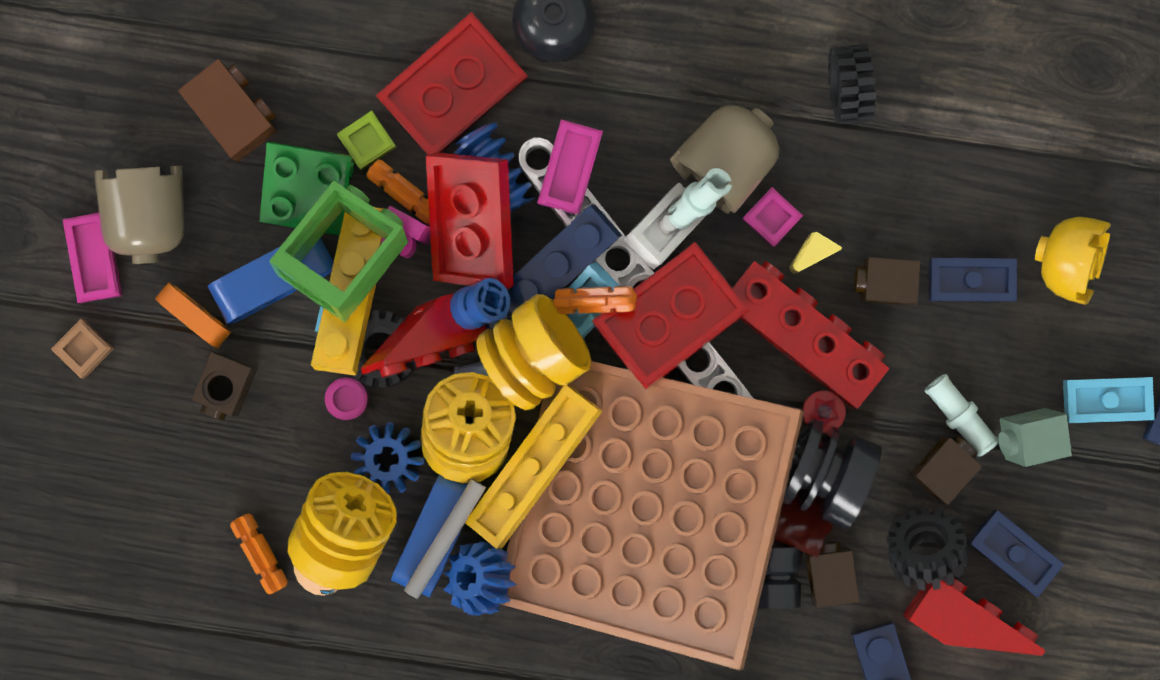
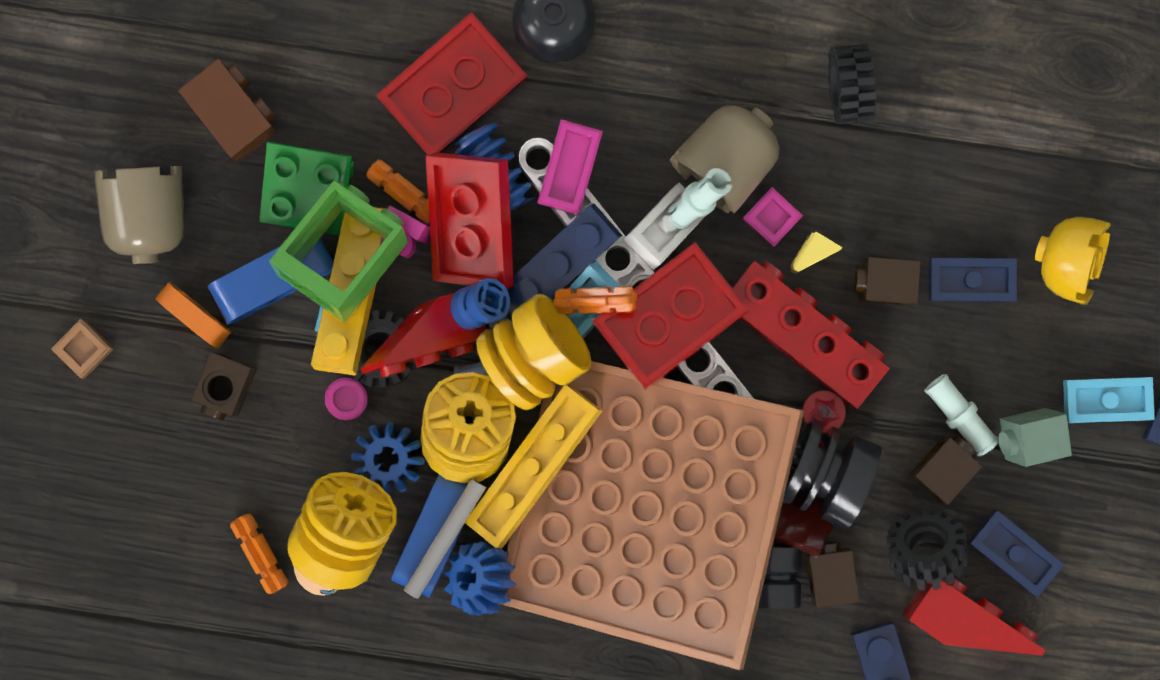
(91, 260): dark pink tile -> none
(366, 140): lime tile -> none

